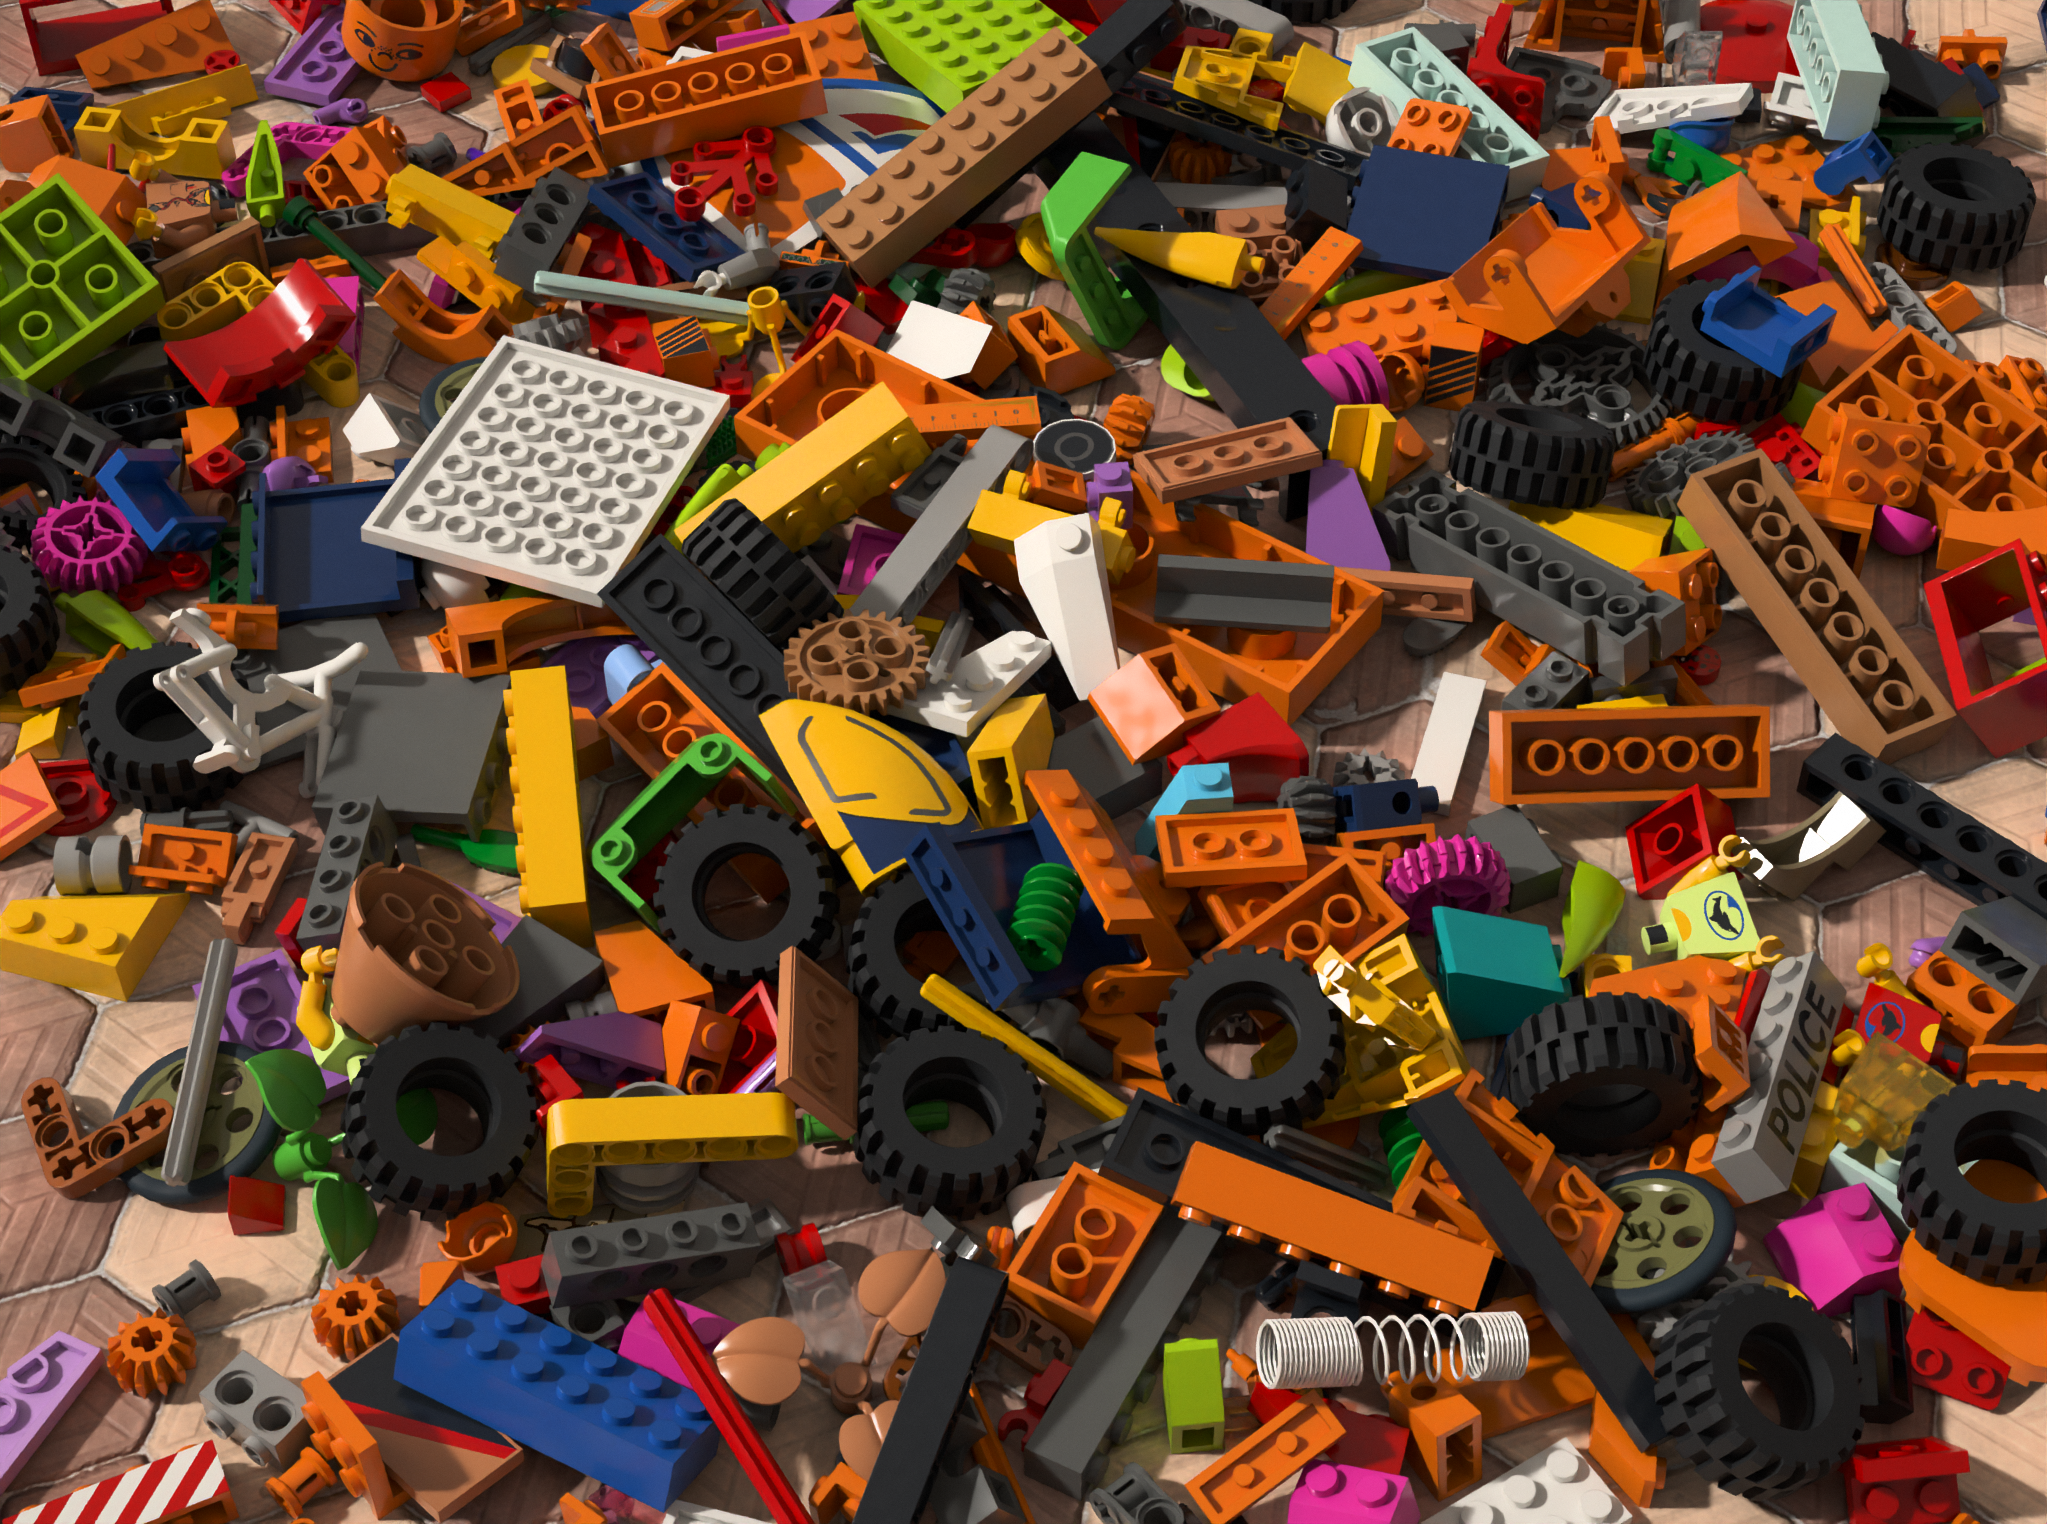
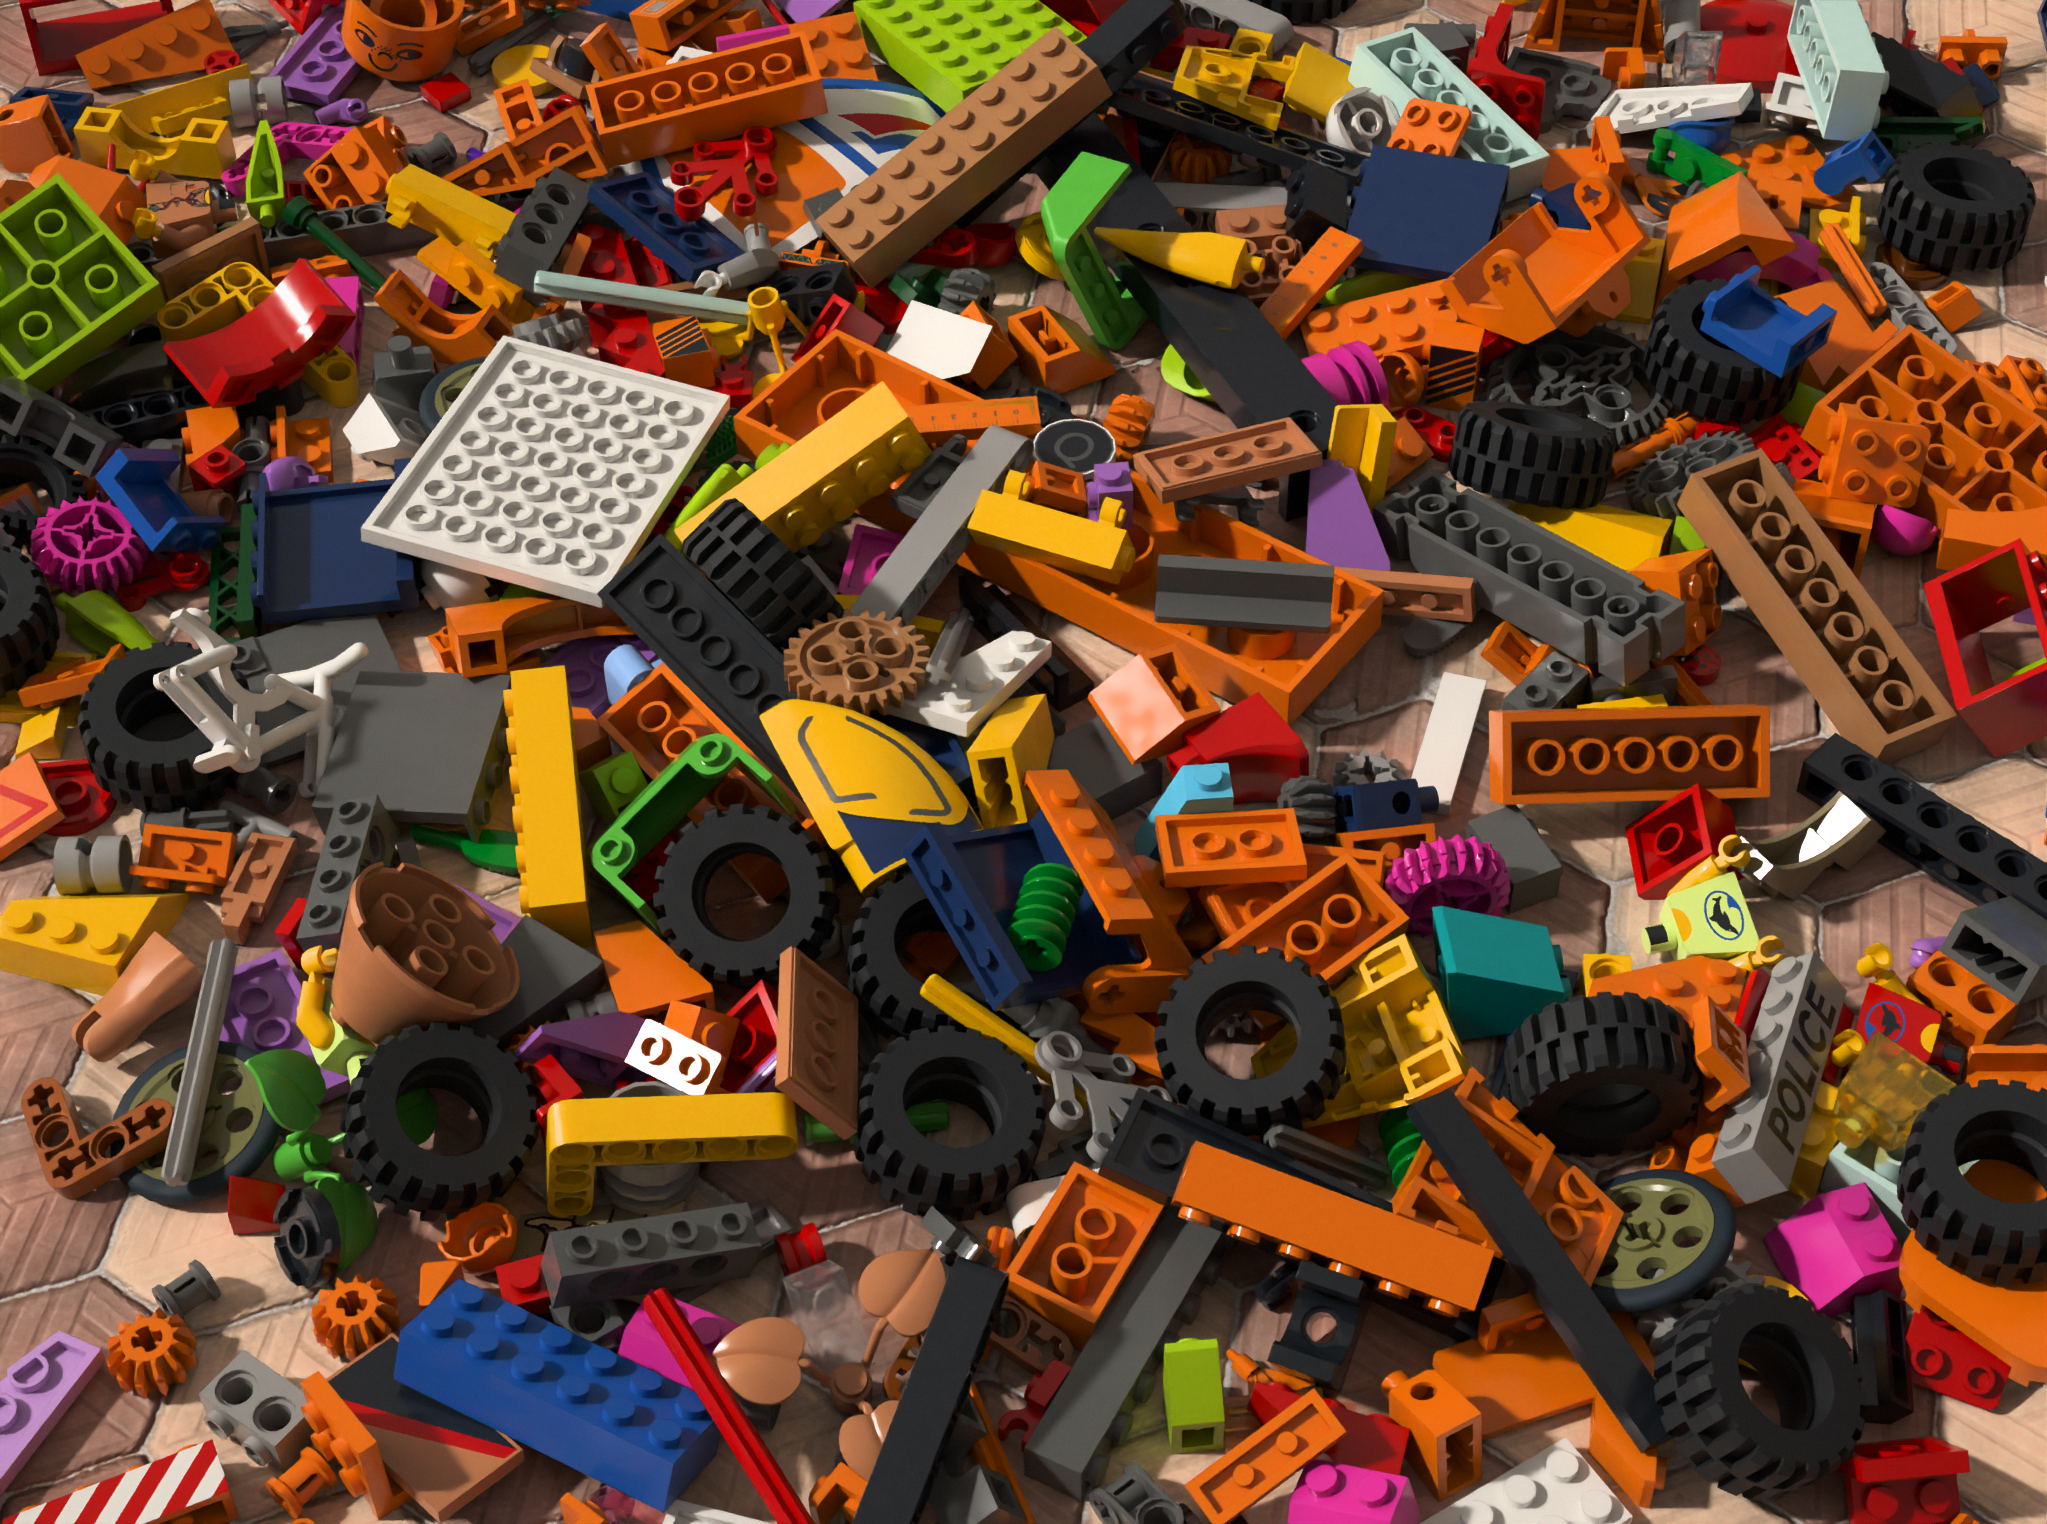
(148, 988): none -> nougat piece
(244, 624): orange hips -> none
(246, 103): none -> light grey wheel
(252, 36): none -> dark grey piece
(272, 790): none -> dark grey bush
(309, 1237): none -> black tile
(403, 372): none -> dark grey torso
(613, 784): none -> lime slope
(677, 1060): none -> bracket
(1067, 1063): none -> light grey plant
(1069, 591): white wedge -> none
(1330, 1354): white piece -> none
(1371, 1003): yellow plate -> none
(1434, 430): none -> red plate
(1588, 913): lime piece -> none

